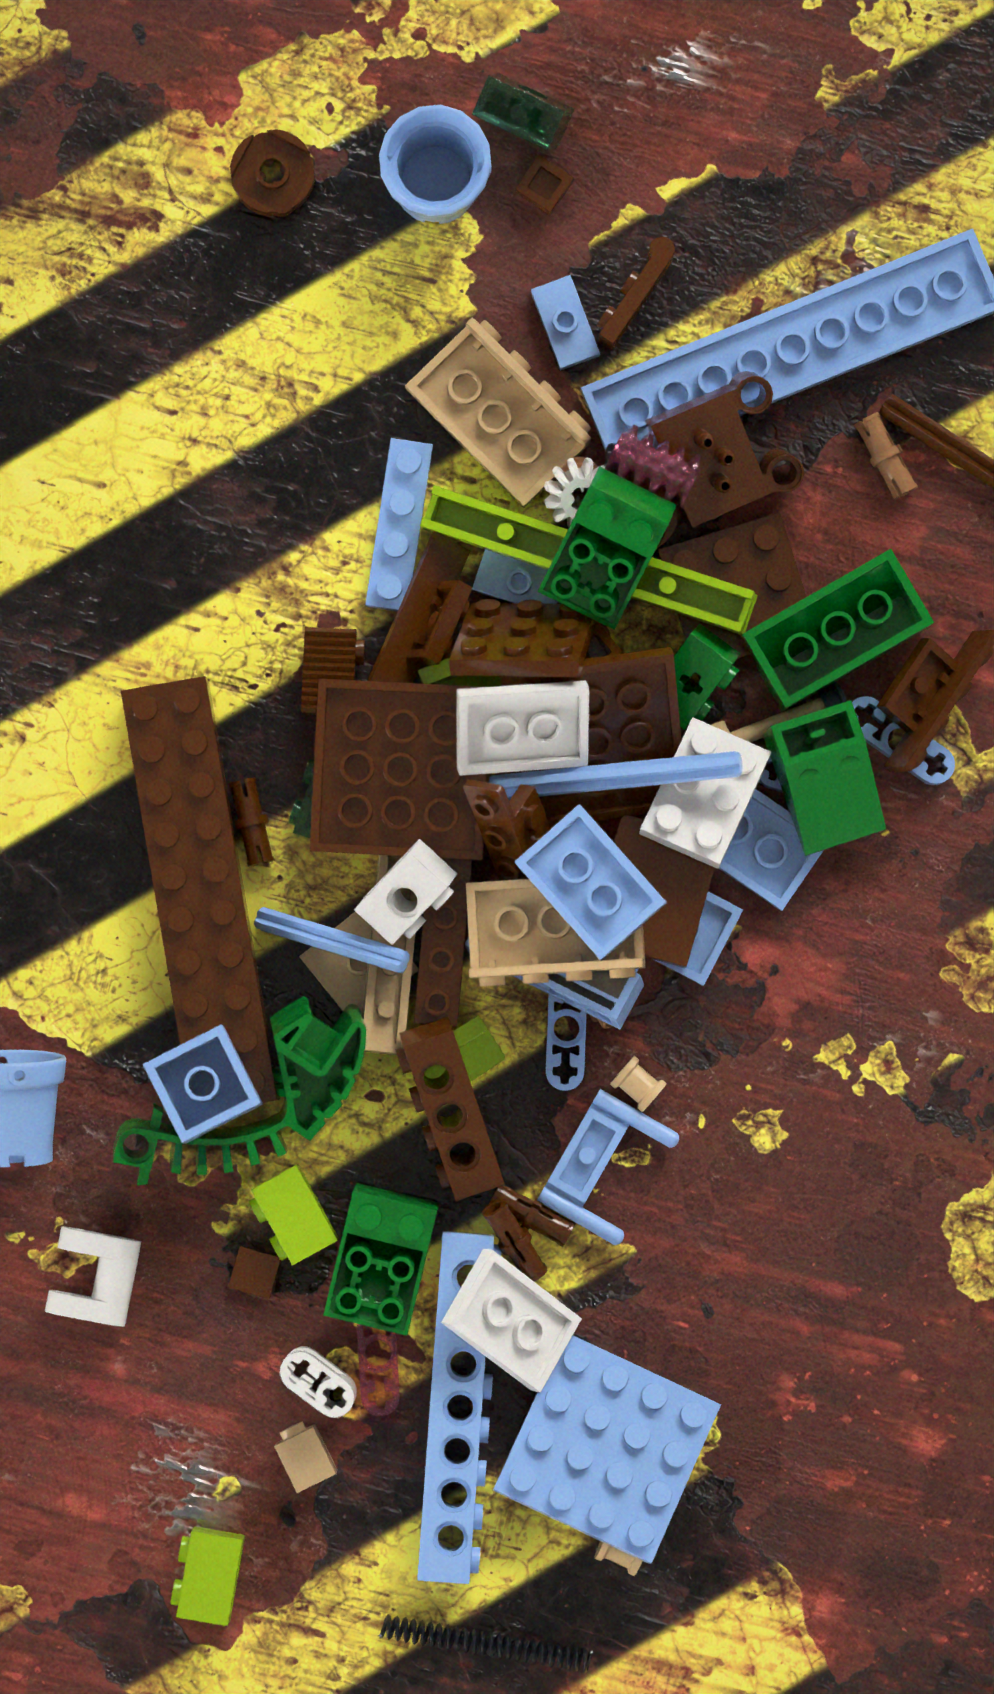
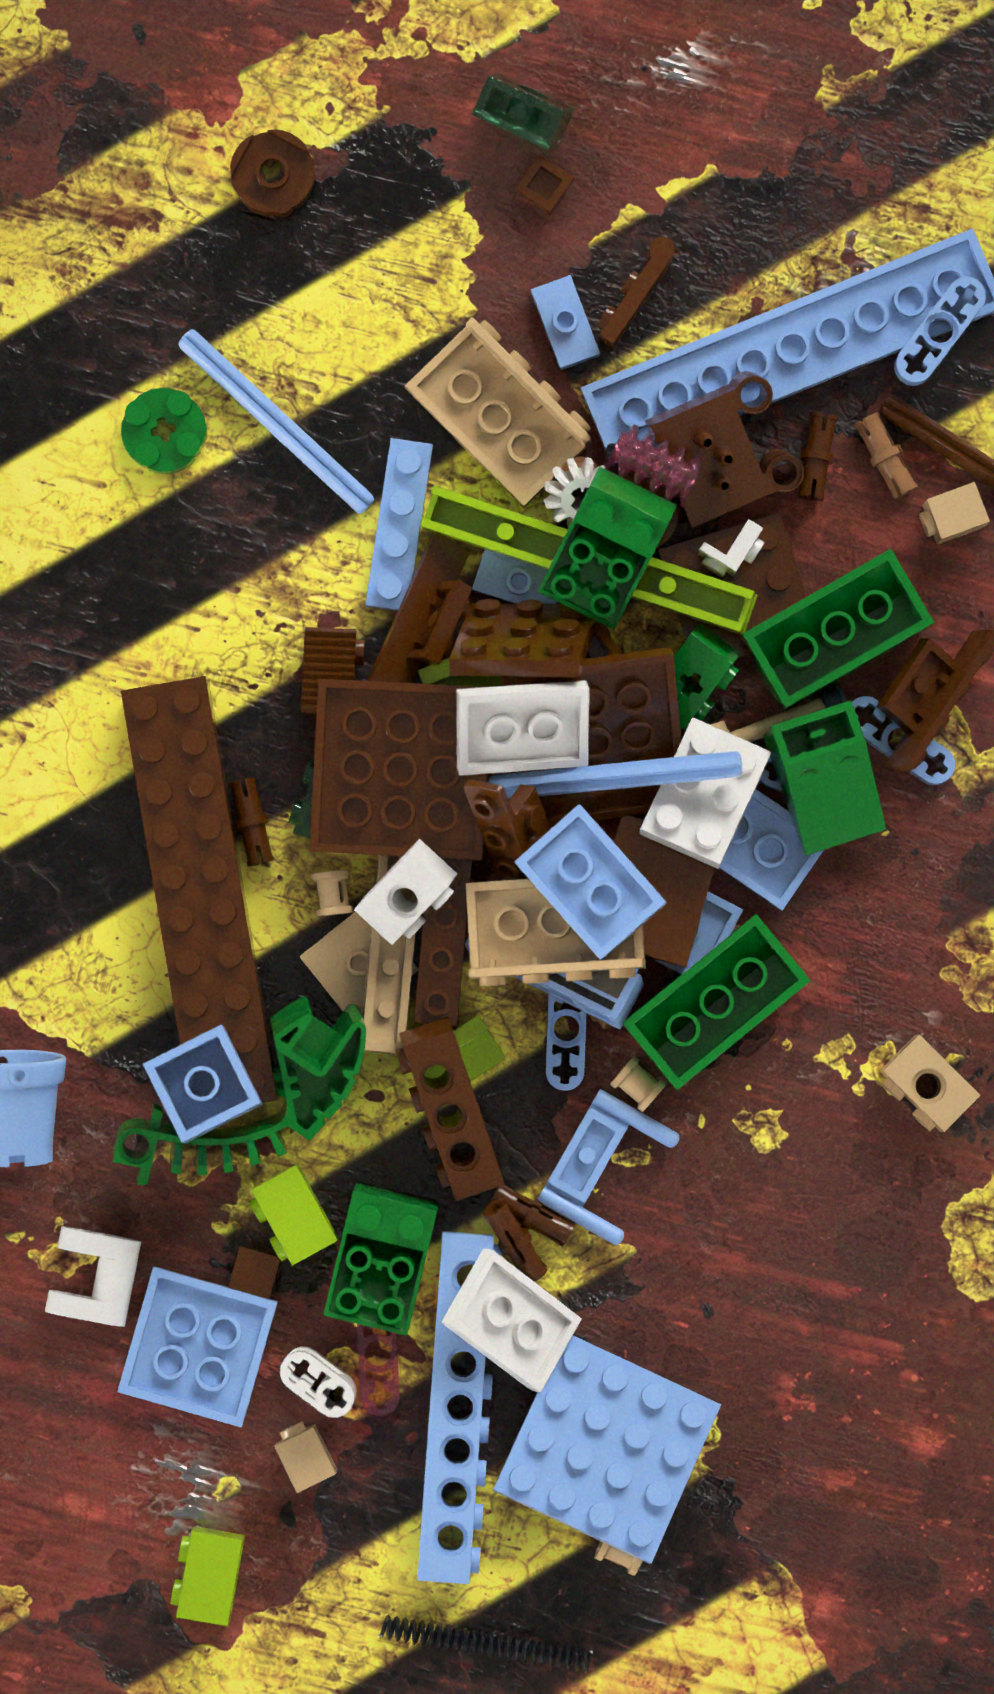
(149, 450): none -> green plate
(197, 1346): none -> light blue plate
(276, 421): none -> light blue axle
(332, 893): none -> tan bush
(332, 940): light blue axle -> none
(435, 163): light blue piece -> none
(716, 1002): none -> green slope
(744, 548): none -> white bracket
(817, 456): none -> reddish brown pin
(953, 1091): none -> tan brick
(954, 513): none -> tan brick
(967, 313): none -> light blue beam

